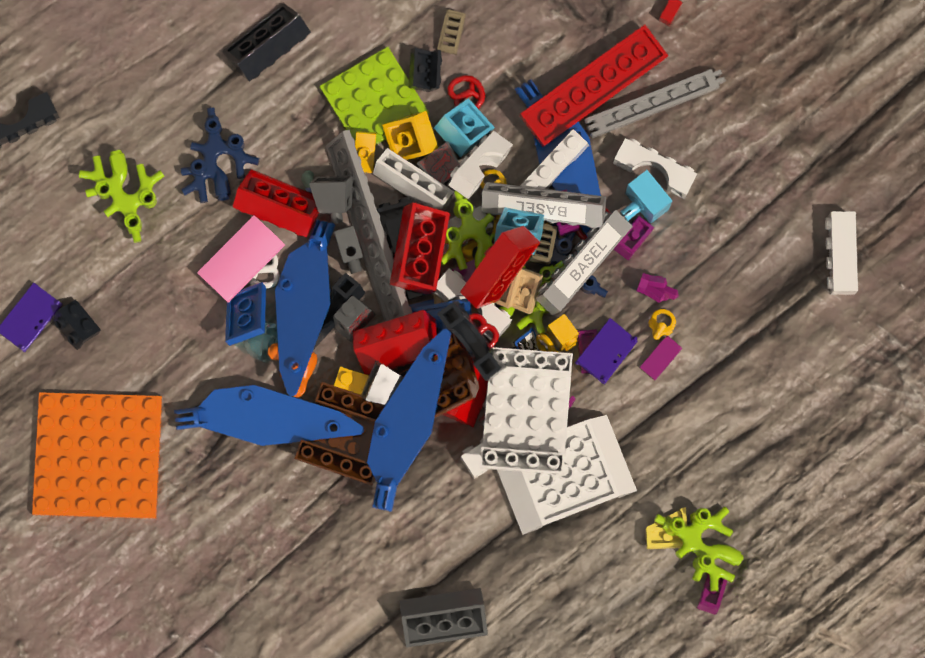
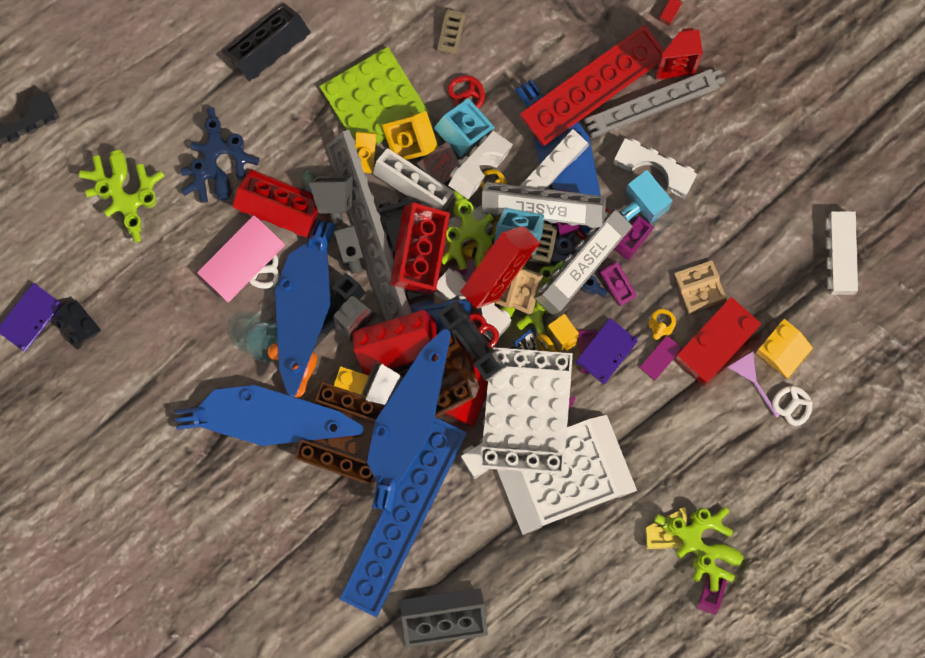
(97, 455): orange plate -> none
(246, 314): blue plate -> none
(398, 529): none -> blue plate
(425, 69): black bracket -> none
(617, 283): none -> magenta slope
(656, 288): magenta rock -> none
(681, 55): none -> red slope
(700, 287): none -> tan slope
(717, 341): none -> red brick
(746, 368): none -> lavender piece
(785, 349): none -> yellow slope
(793, 404): none -> white piece

